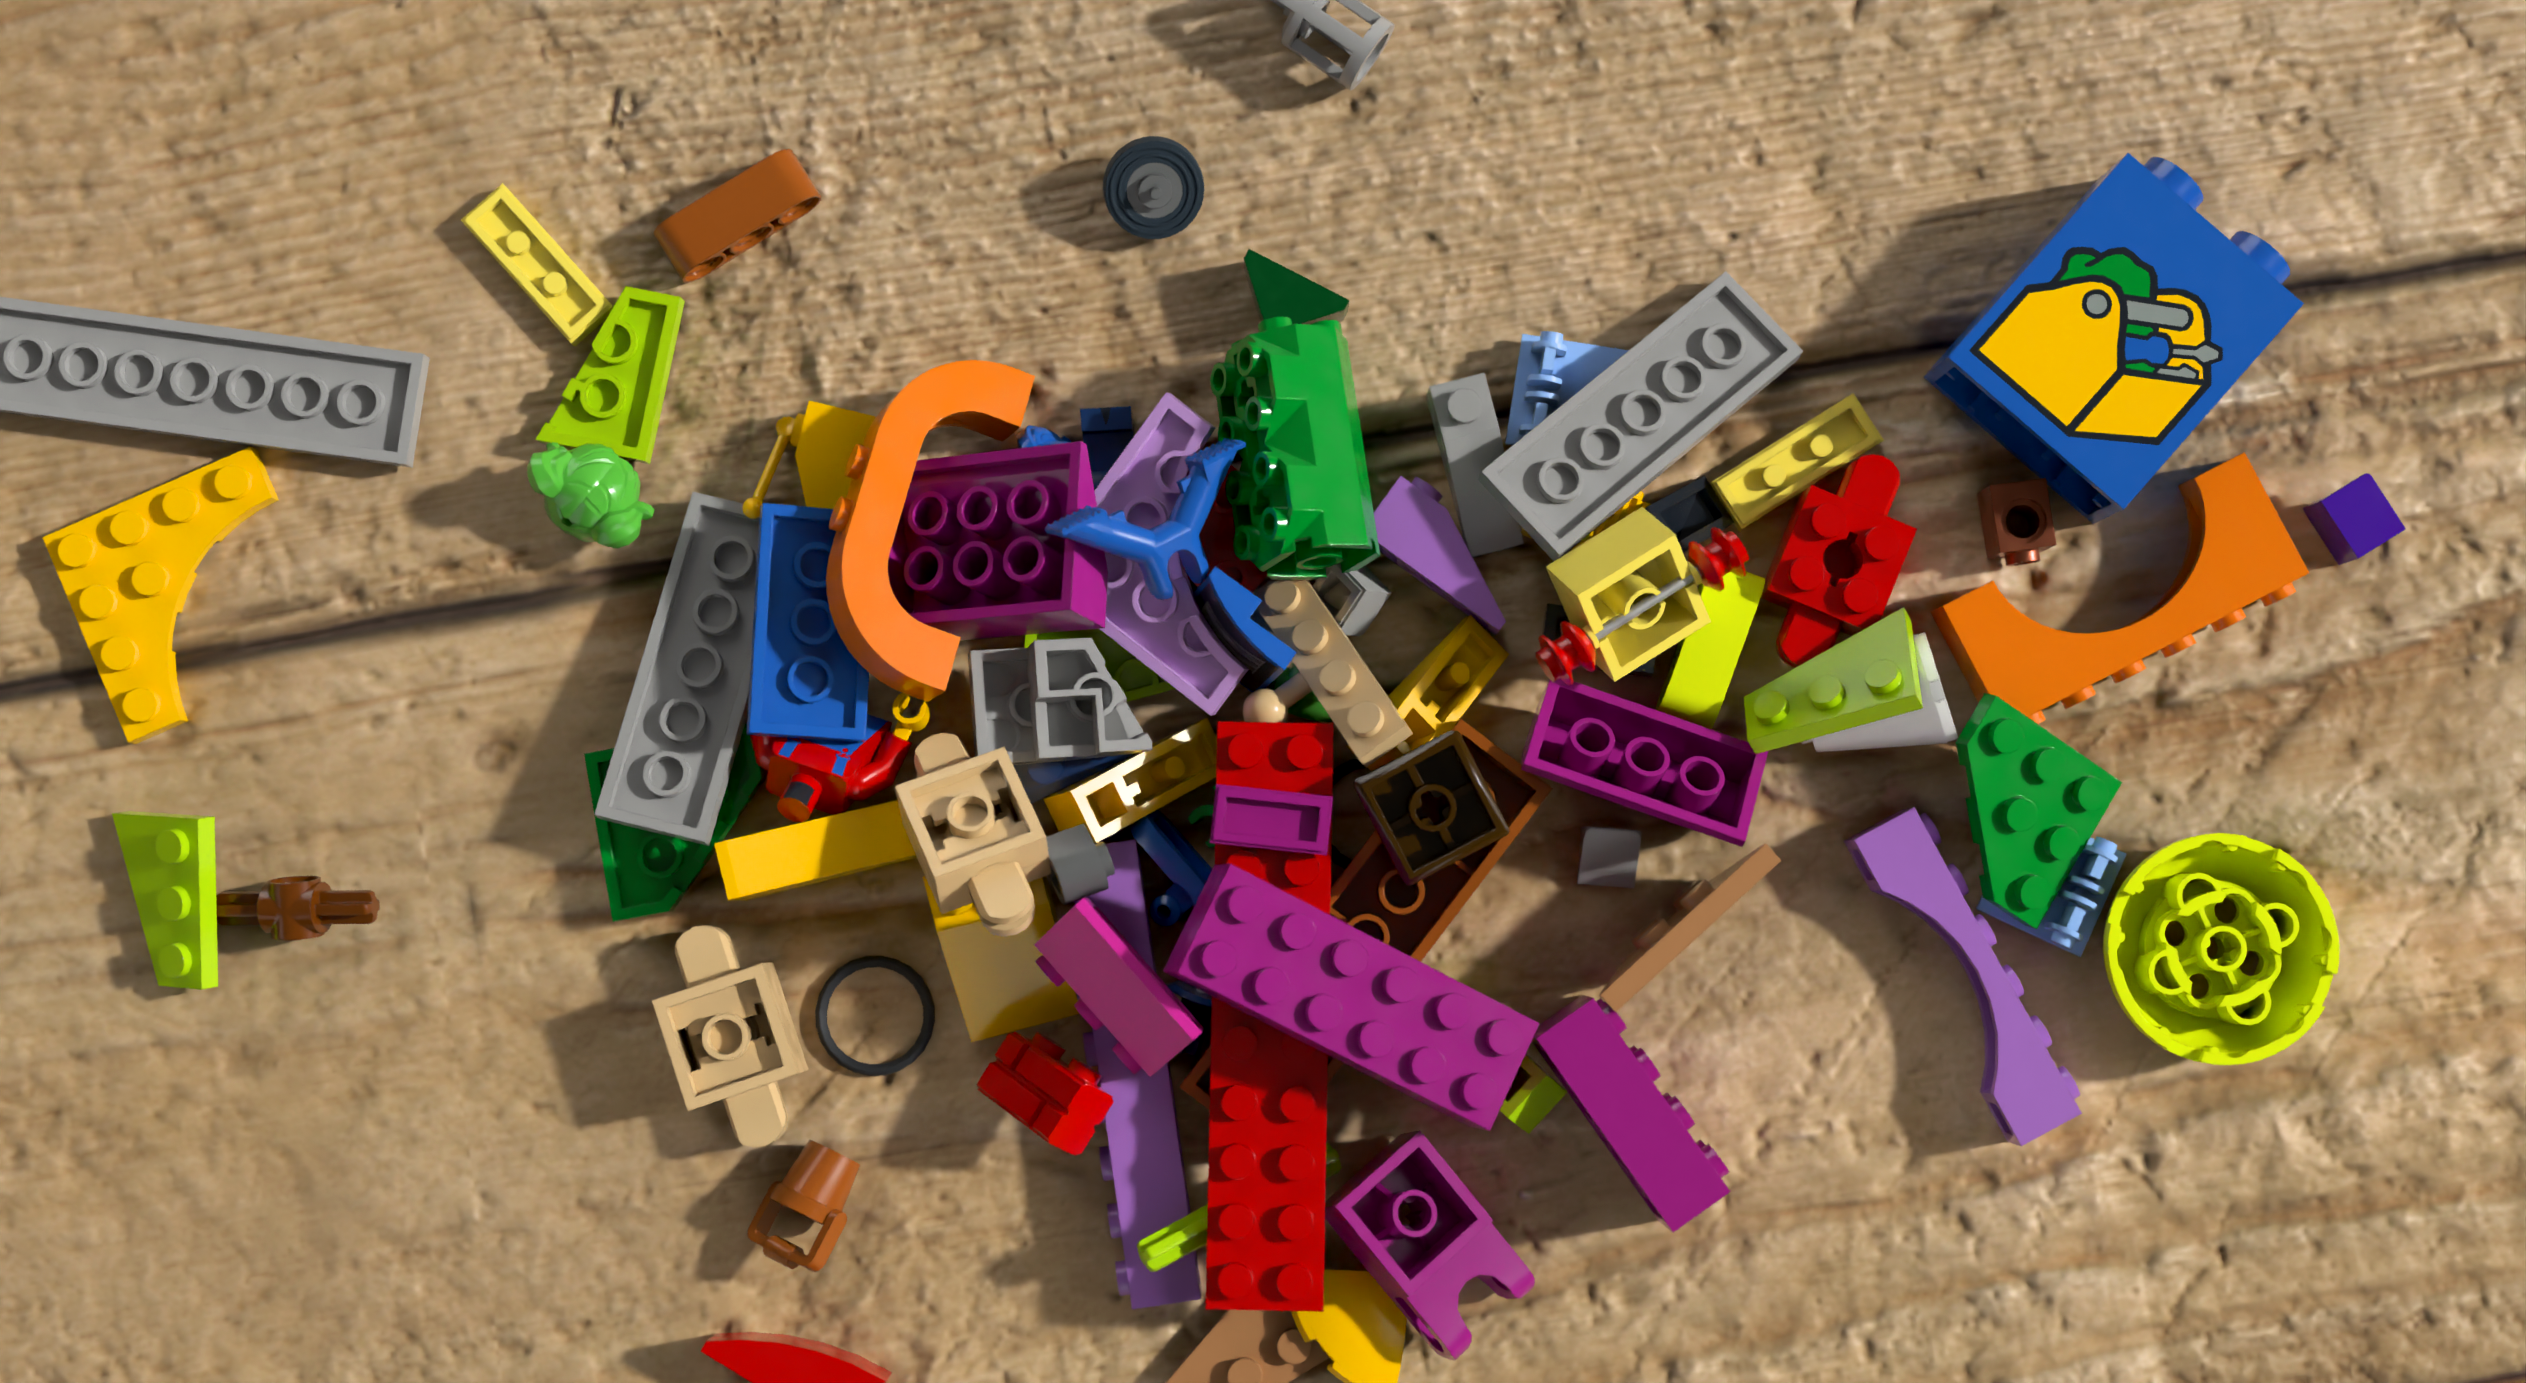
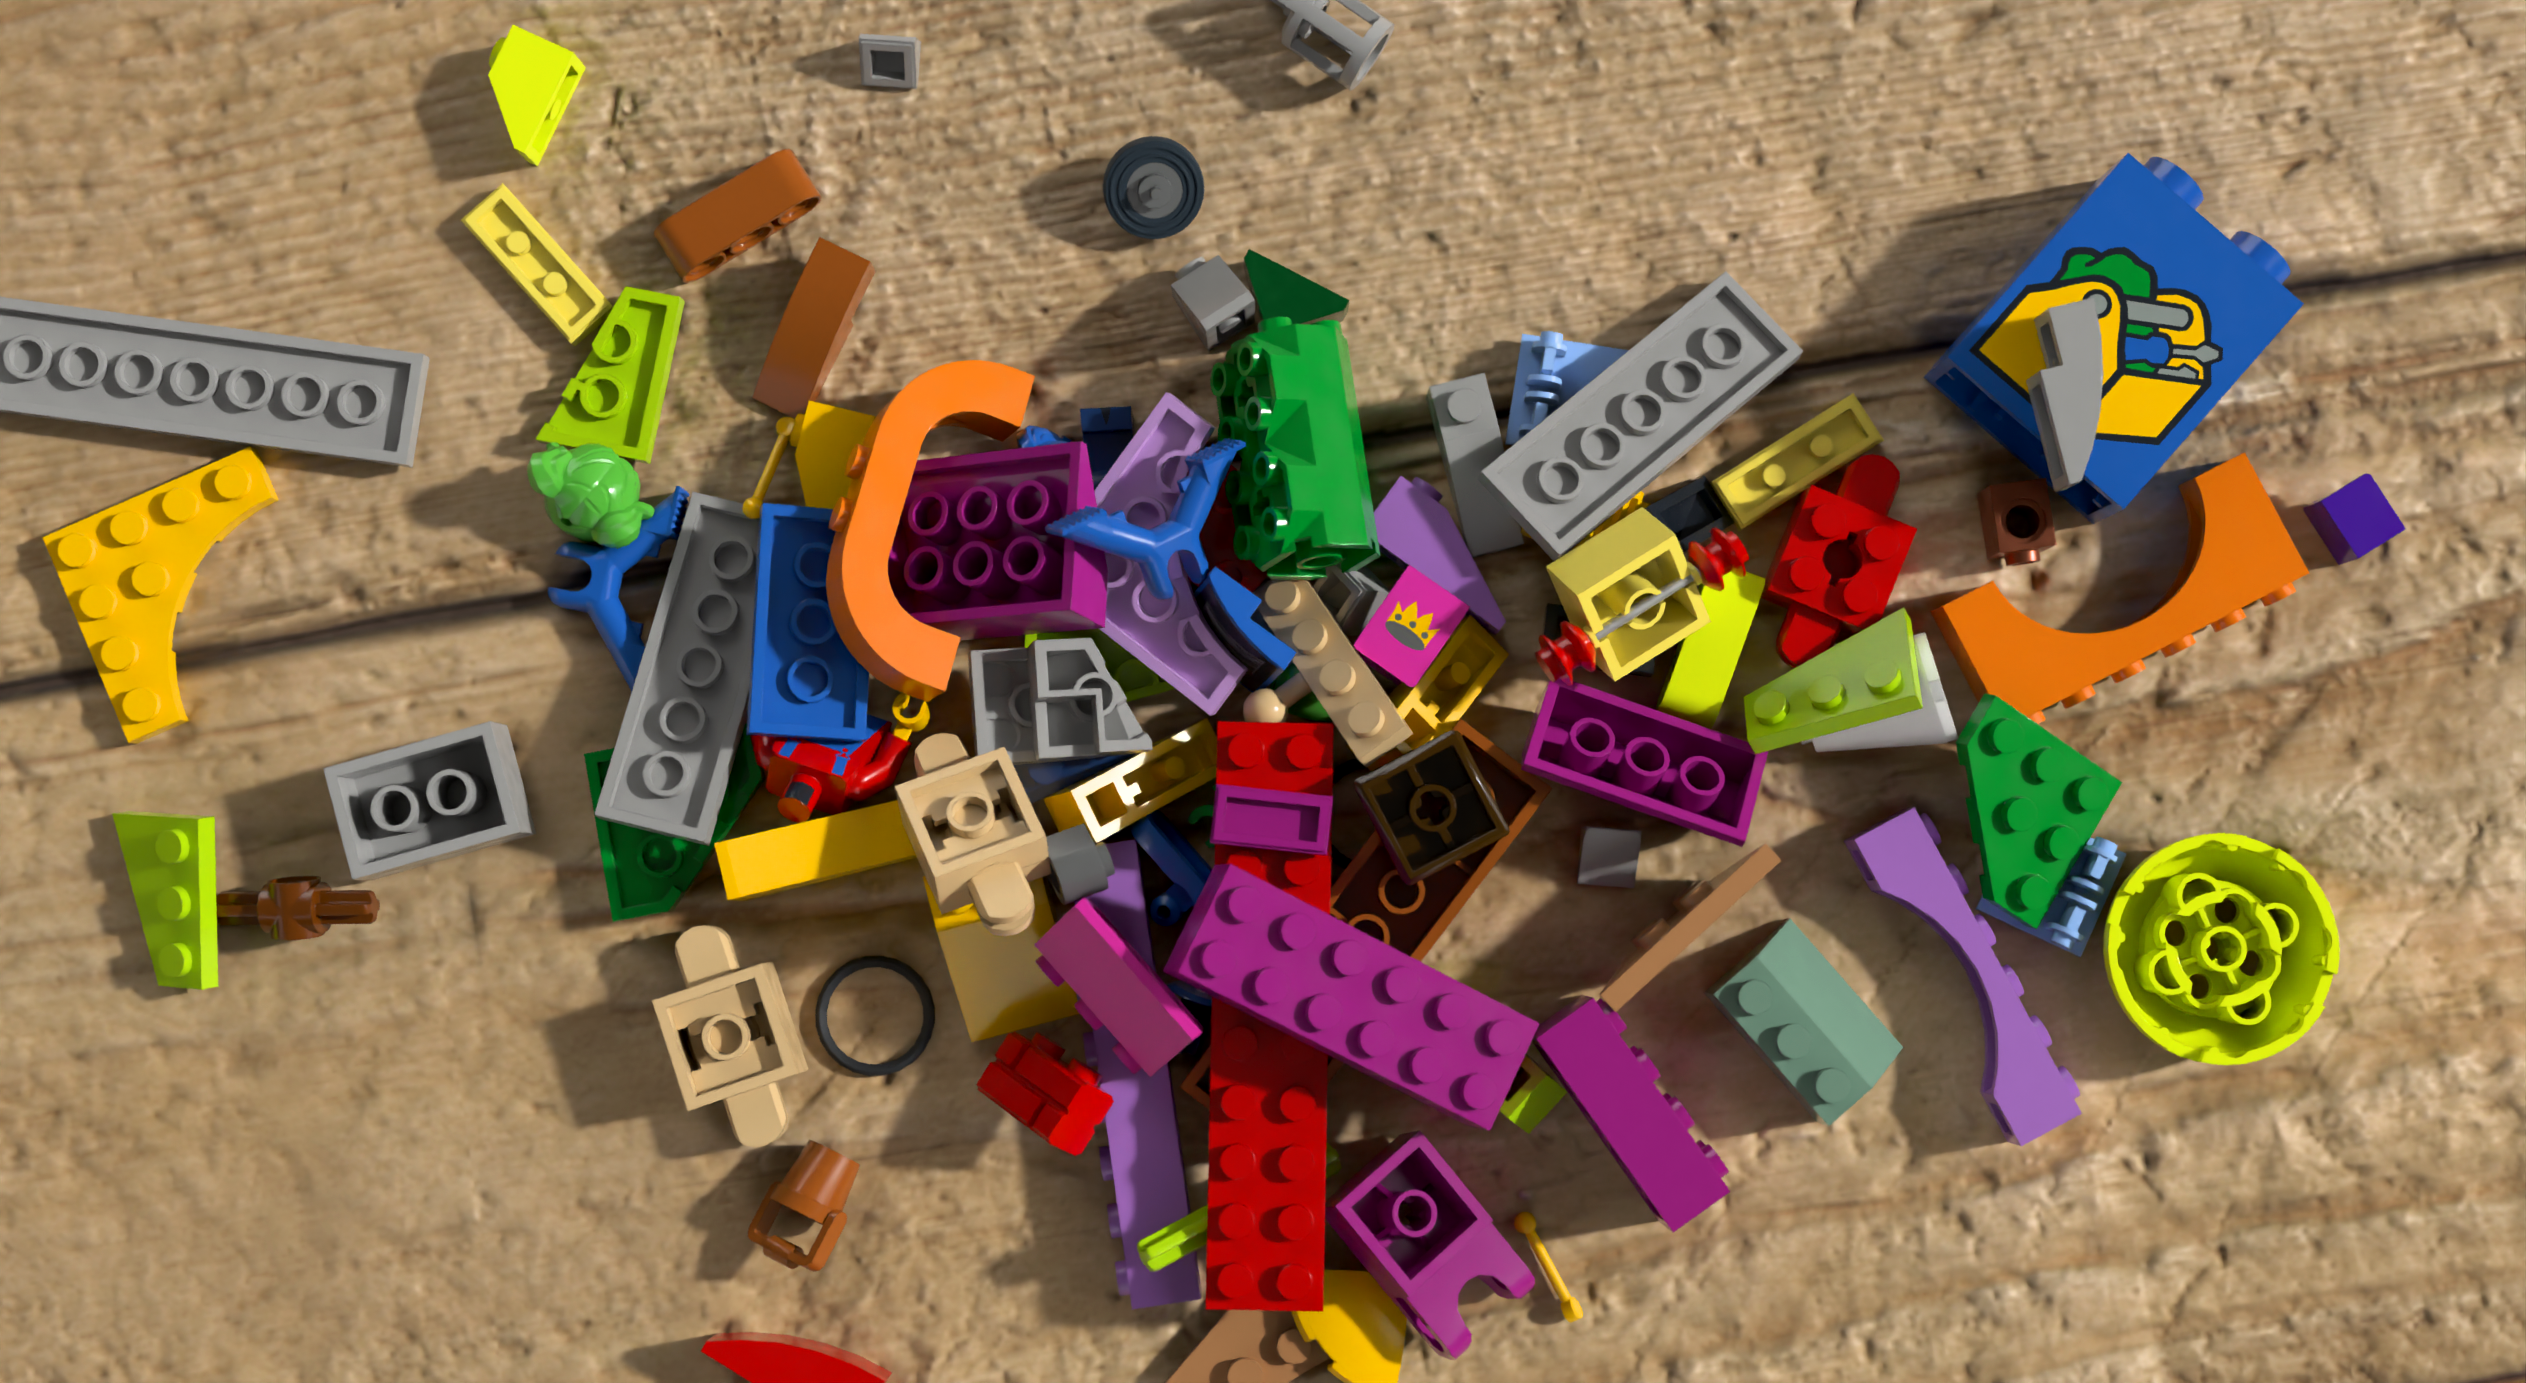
(429, 801): none -> light grey brick
(532, 88): none -> neon yellow slope
(607, 568): none -> blue piece
(813, 328): none -> dark orange slope
(889, 60): none -> light grey slope
(1213, 300): none -> light grey slope
(1409, 628): none -> dark pink piece
(1525, 1224): none -> yellow hinge
(1805, 1023): none -> sand green slope
(2069, 389): none -> light grey slope

